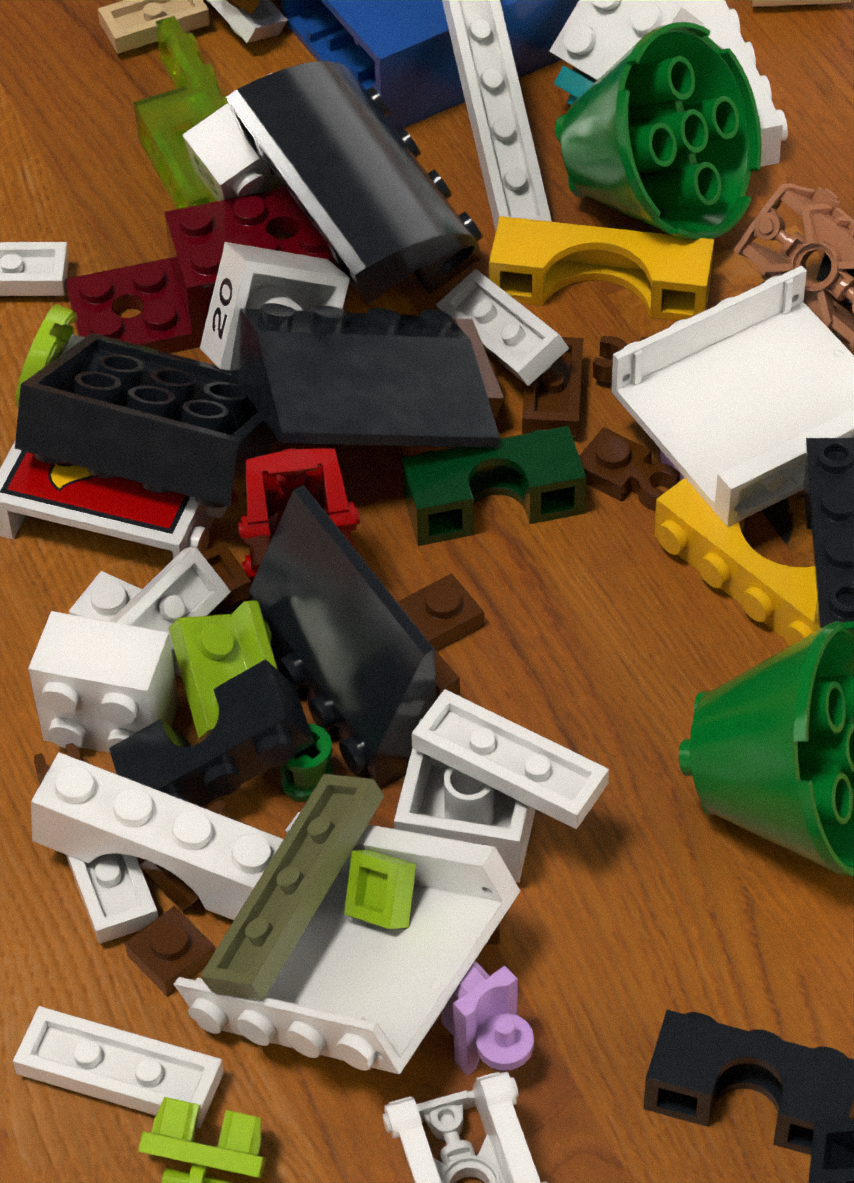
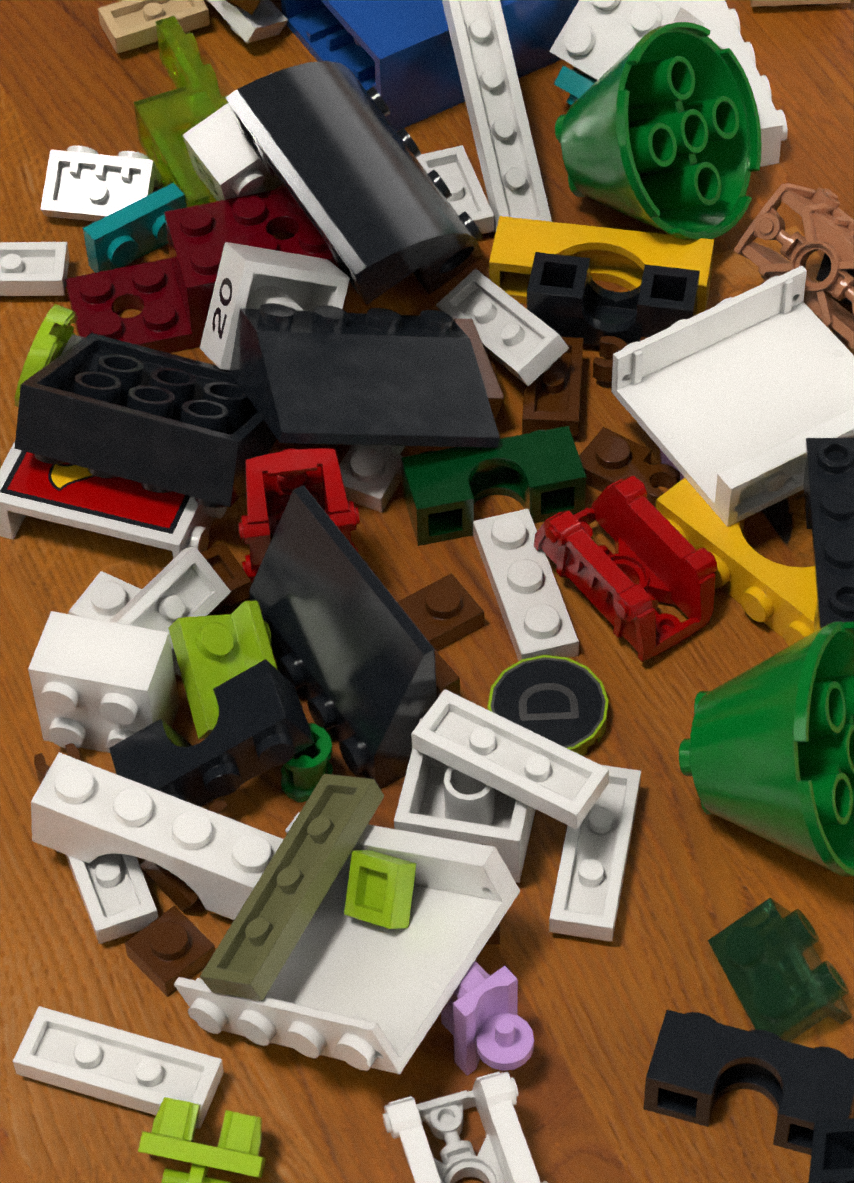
(93, 185): none -> white bracket
(131, 230): none -> teal plate
(371, 474): none -> white plate
(460, 178): none -> white plate
(524, 586): none -> white plate
(553, 700): none -> black tile
(577, 307): none -> black arch
(596, 861): none -> white plate
(646, 552): none -> red piece
(779, 972): none -> clear green bracket

